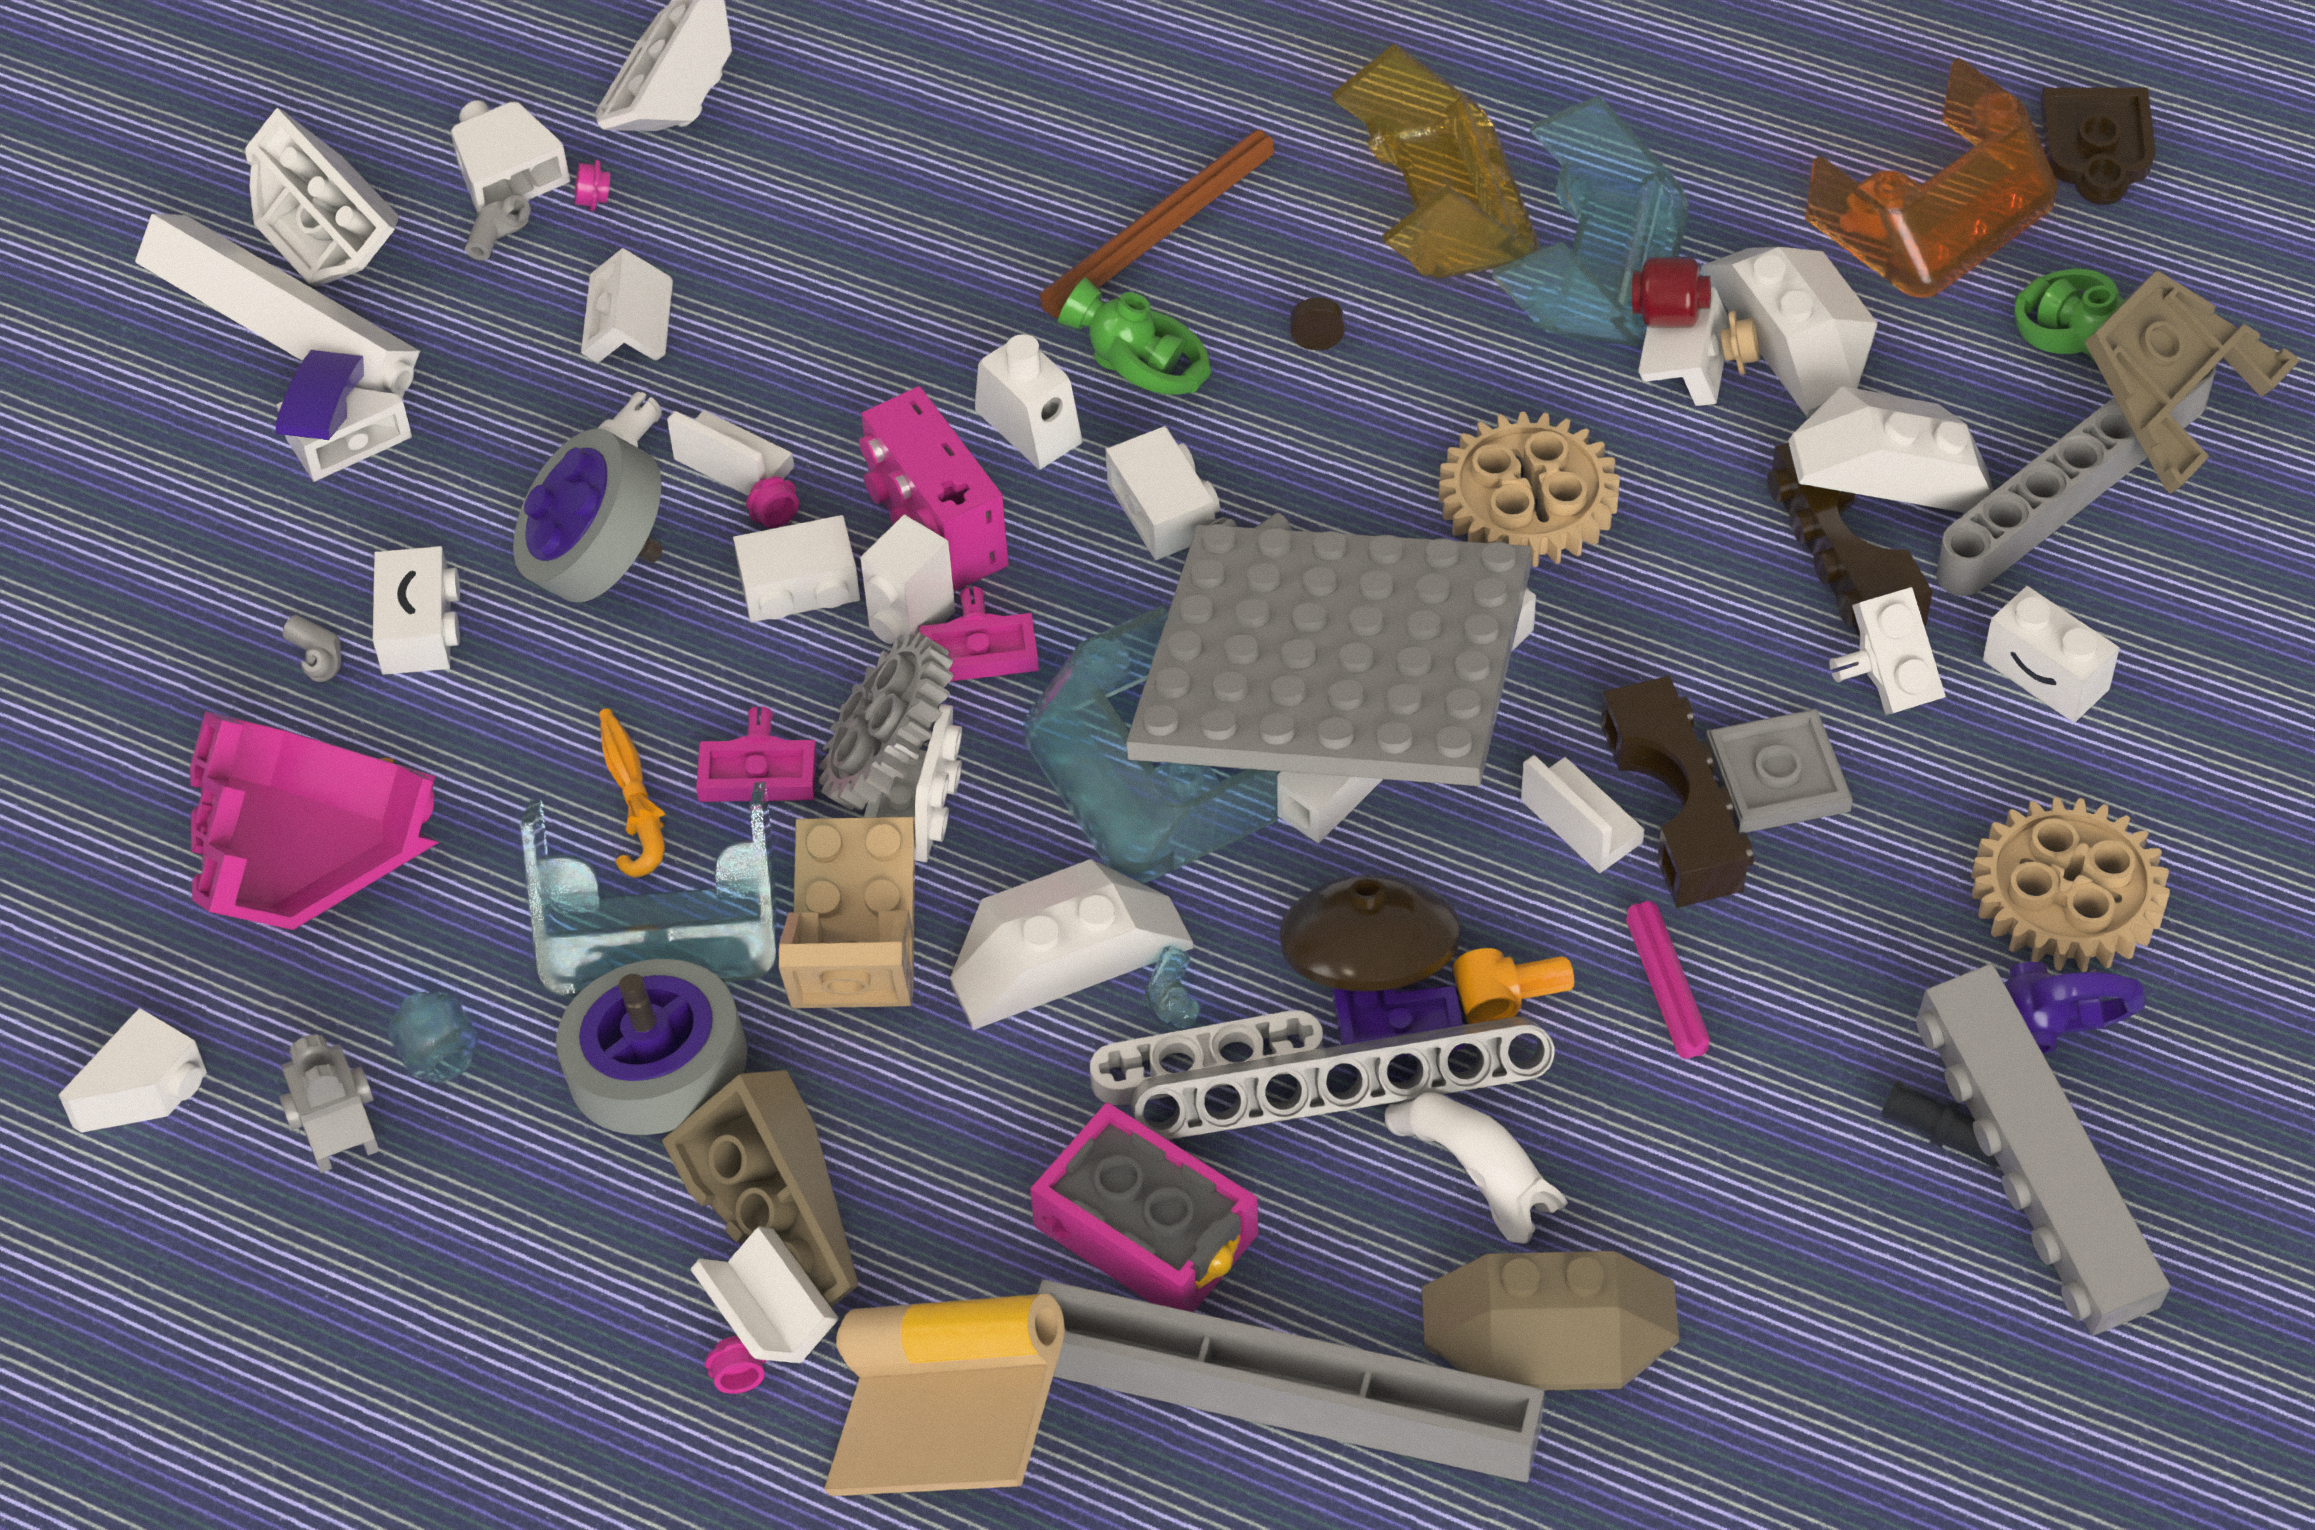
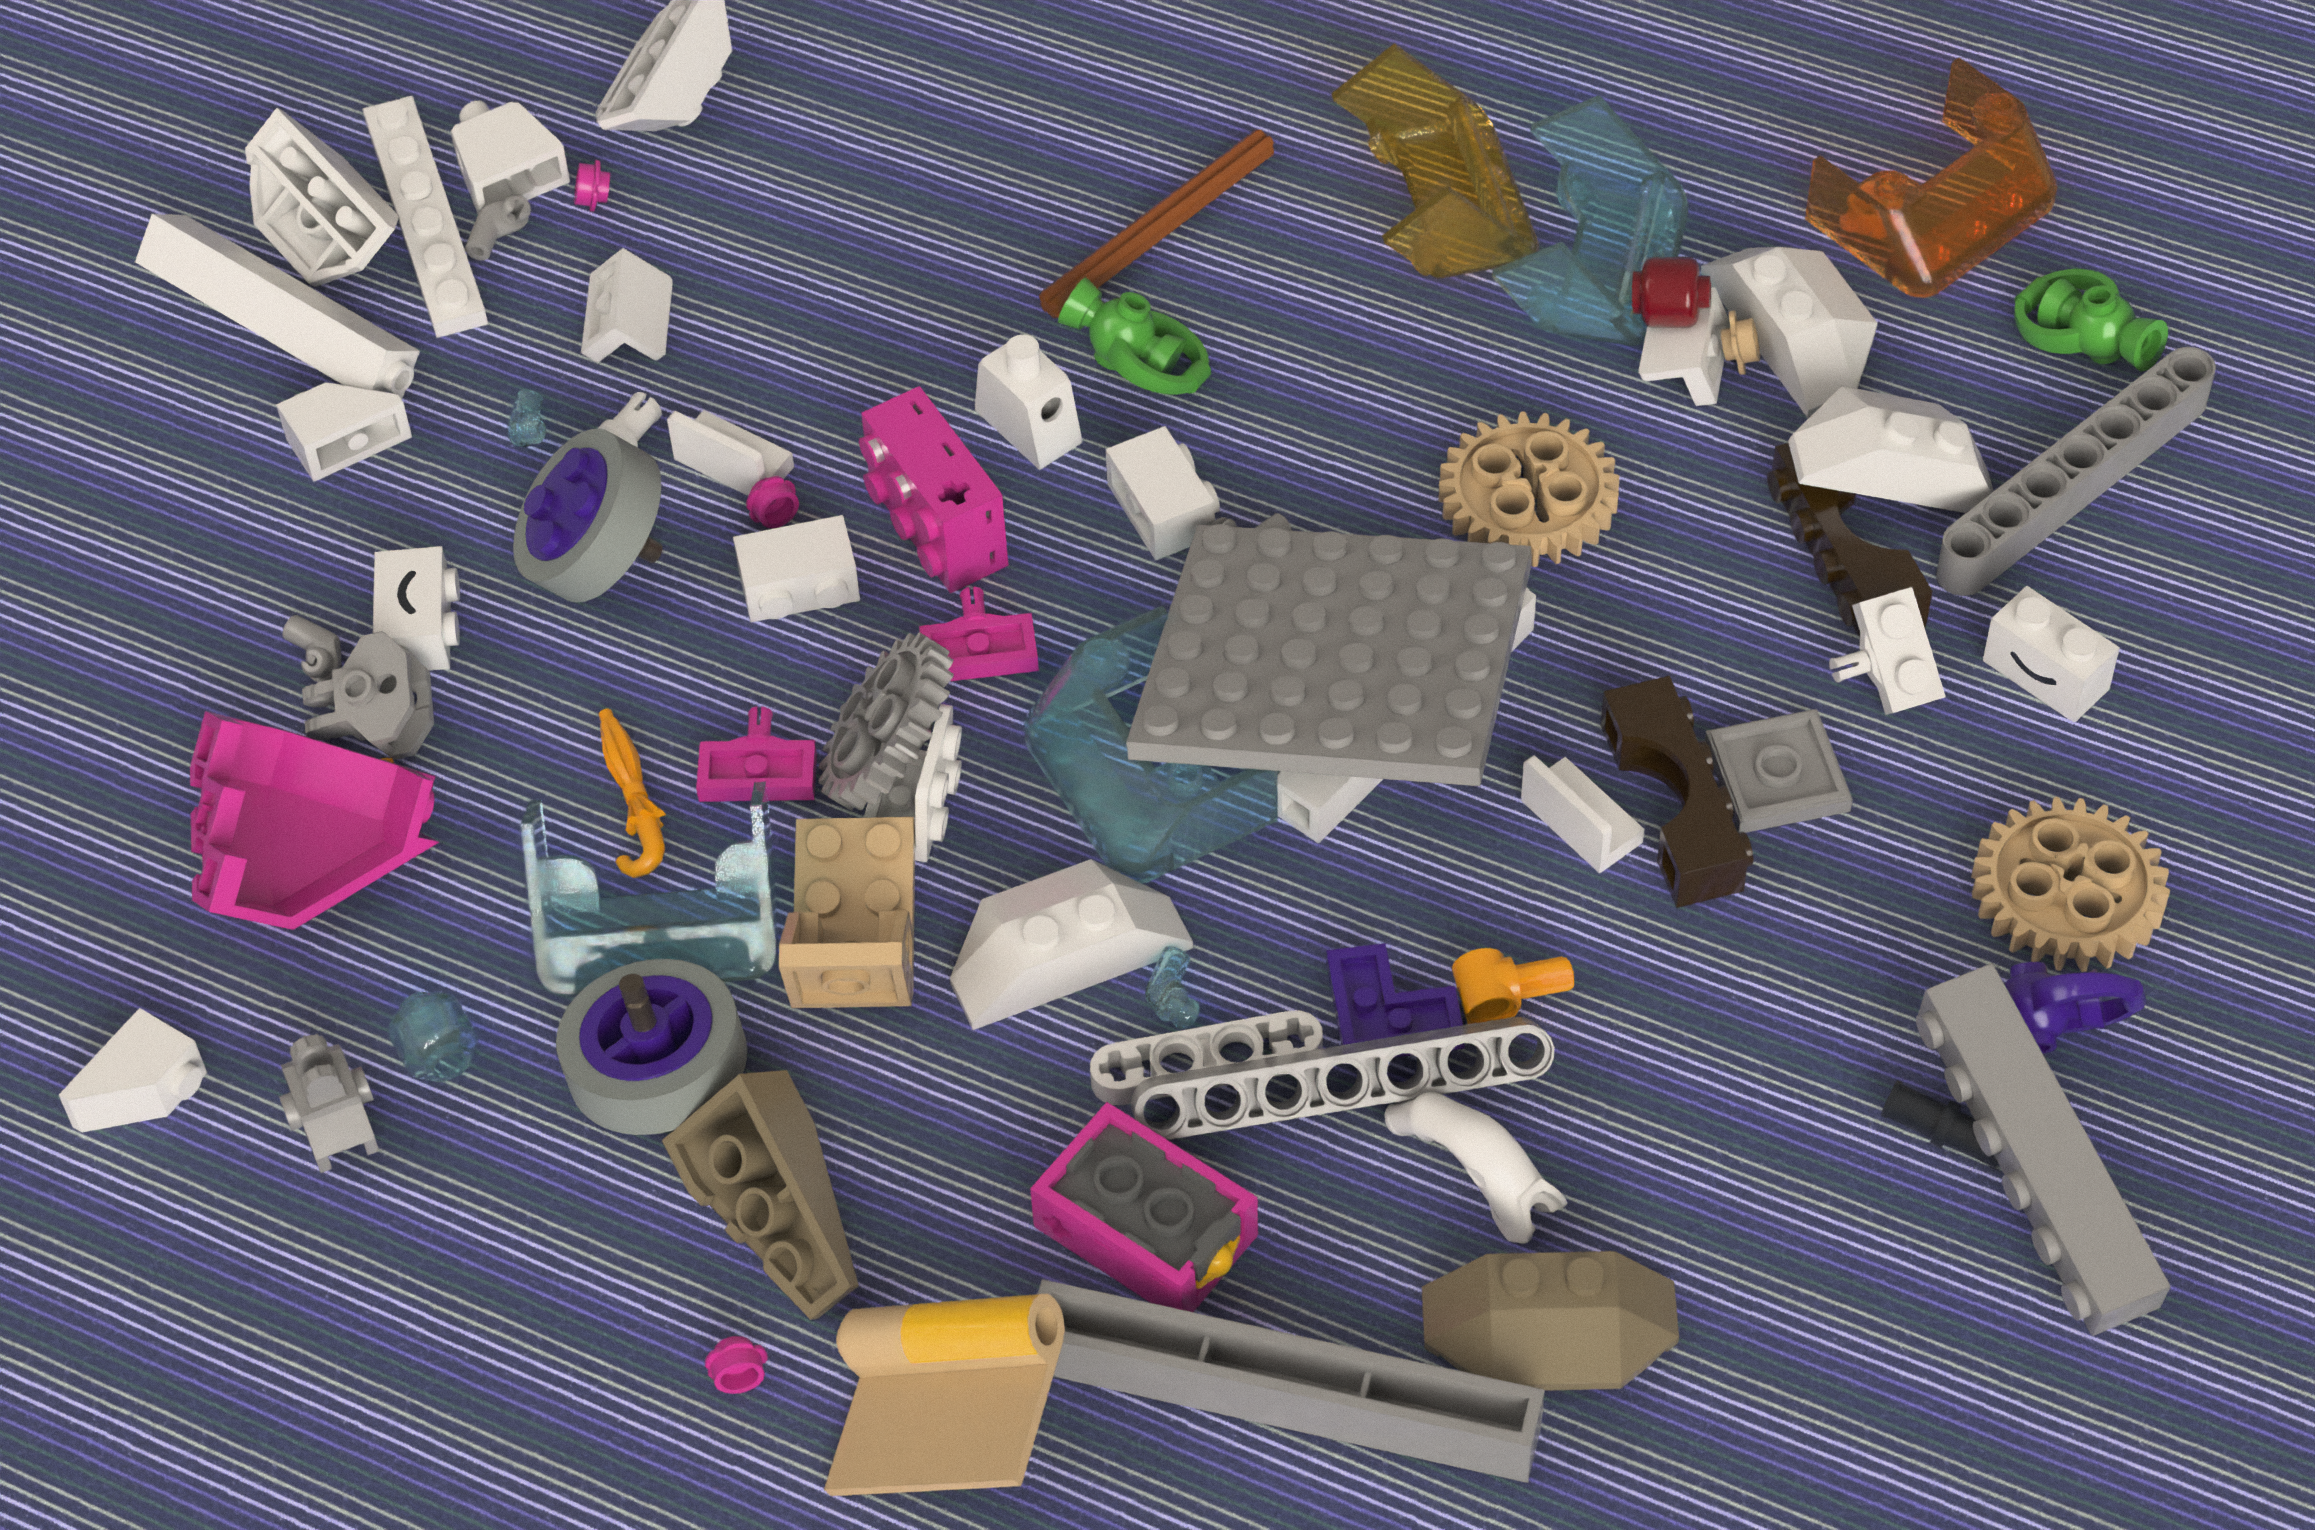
(318, 394): dark purple slope -> none
(375, 698): none -> light grey hinge
(425, 217): none -> white plate
(524, 421): none -> clear light blue arm
(767, 1298): white panel -> none
(907, 581): white brick -> none
(1317, 324): dark brown tile -> none
(1369, 933): dark brown dish -> none
(1667, 980): dark pink axle -> none
(2098, 139): dark brown plate -> none
(2159, 351): dark tan wing -> none

